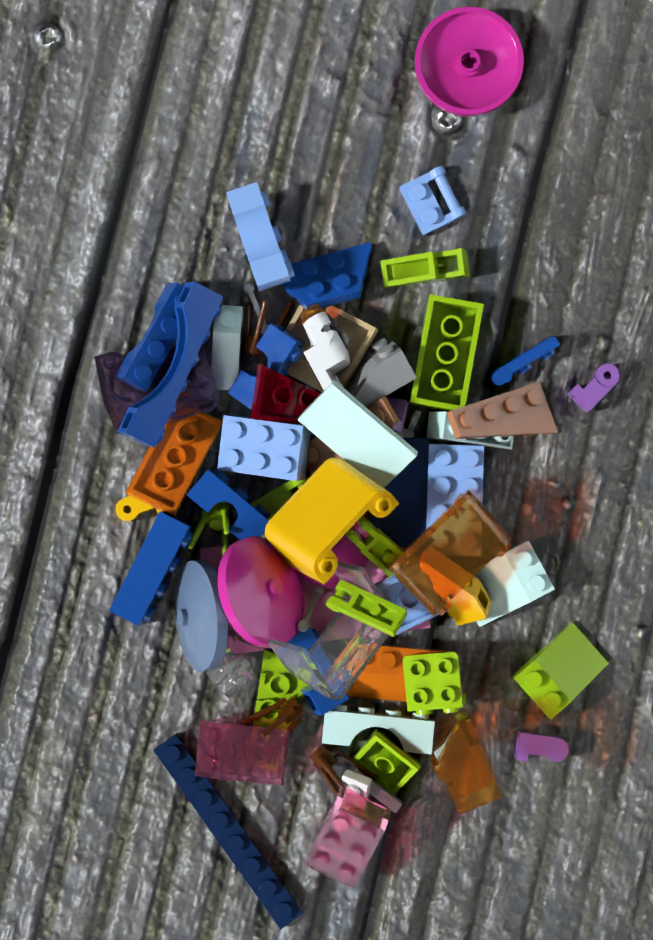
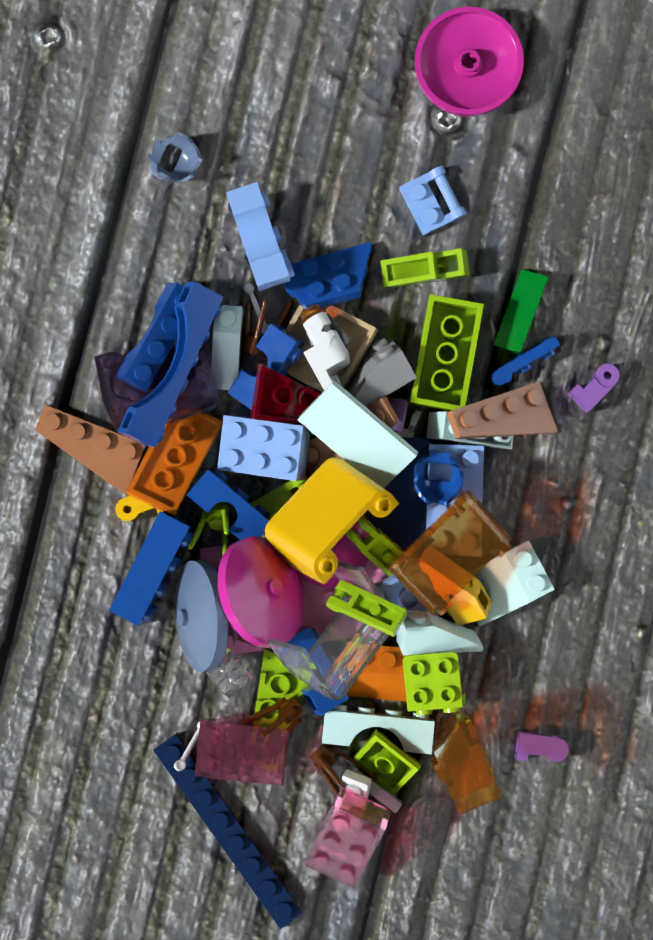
(97, 448): none -> nougat wing
(180, 764): none -> white hinge
(188, 161): none -> sand blue helmet
(303, 625): light grey hinge -> none
(432, 634): none -> light aqua slope
(437, 490): none -> blue helmet
(520, 311): none -> green slope
(560, 670): lime slope -> none

